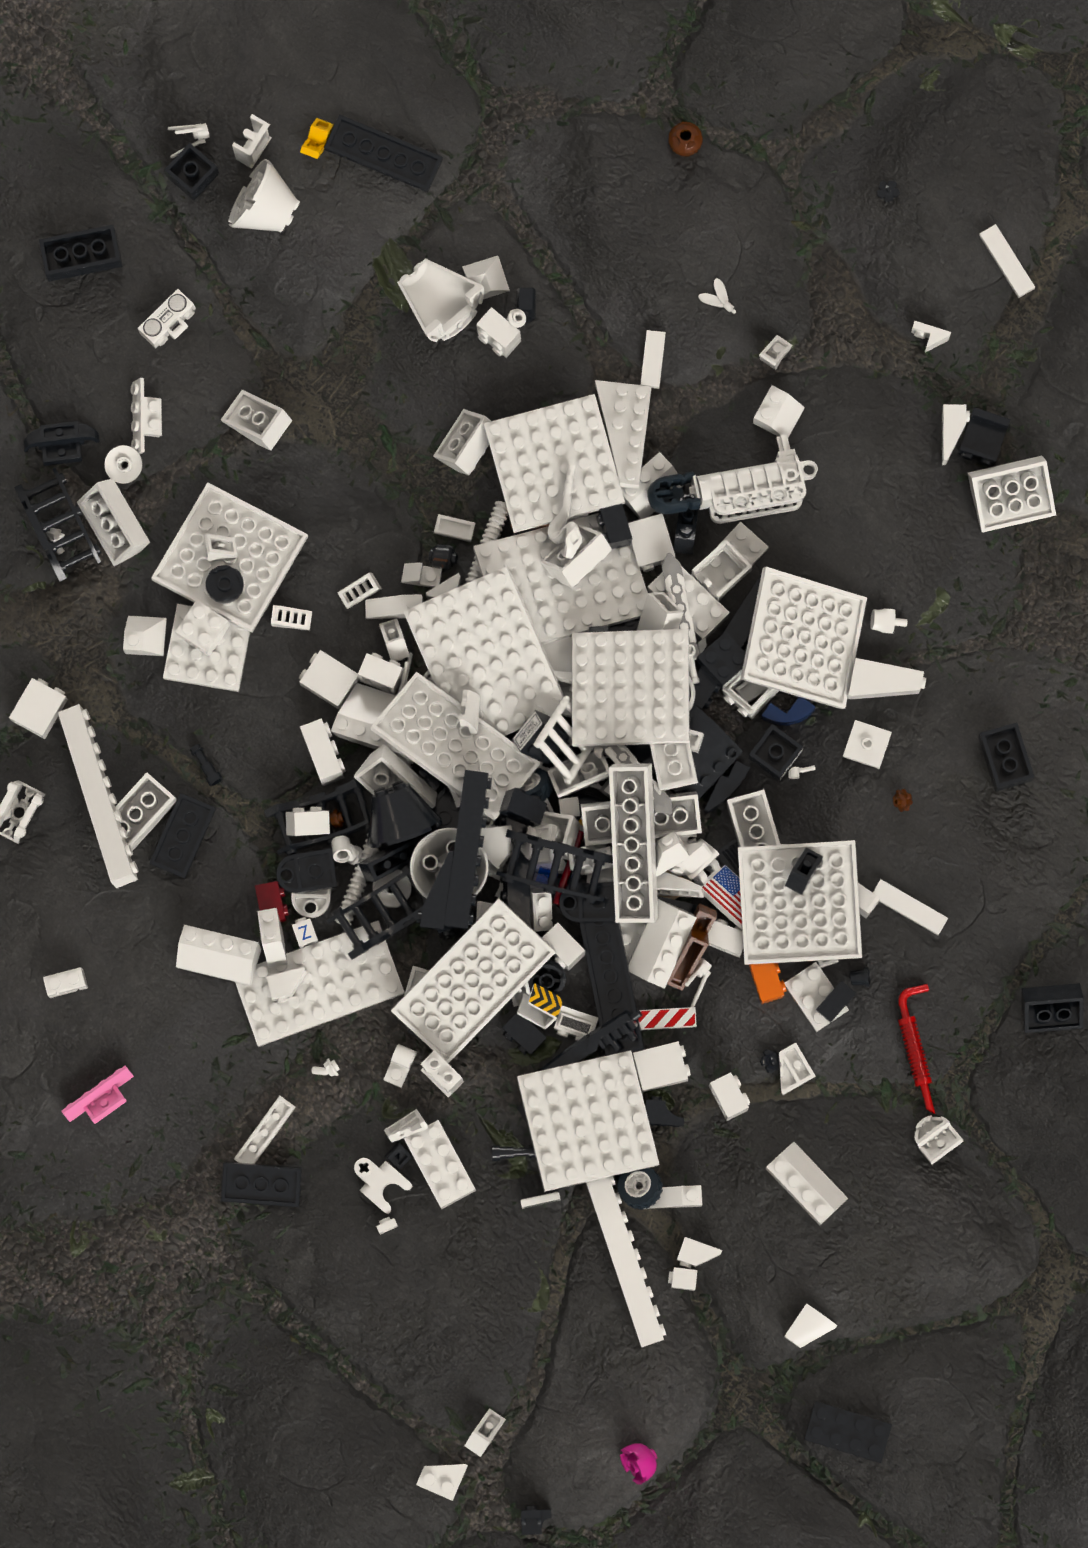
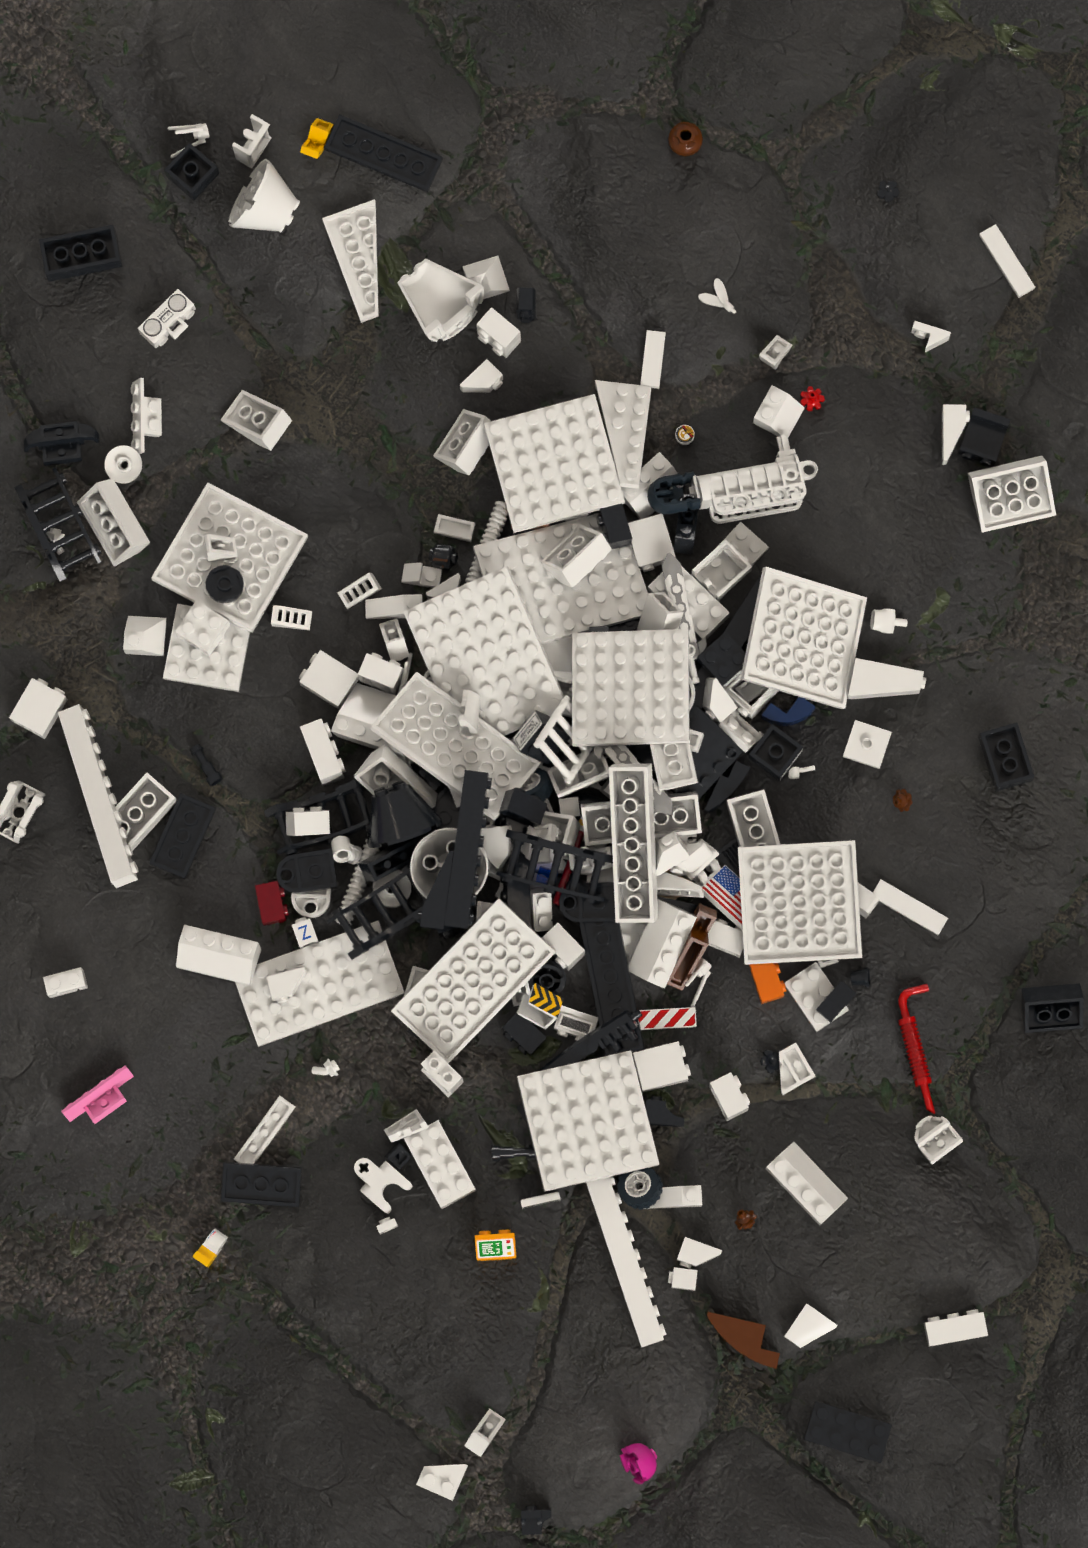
(210, 1248): none -> leg
(272, 937): white brick -> none
(336, 819): reddish brown plate -> none
(355, 247): none -> white wing
(400, 1065): white plate -> none
(483, 379): none -> white slope
(495, 1246): none -> slope
(516, 318): white plate -> none
(558, 530): white animal -> none
(684, 434): none -> tile
(716, 701): none -> white slope
(740, 731): none -> white plate
(744, 1338): none -> reddish brown slope
(745, 1219): none -> reddish brown plant
(803, 871): black slope -> none
(812, 398): none -> red plant
(955, 1328): none -> white brick

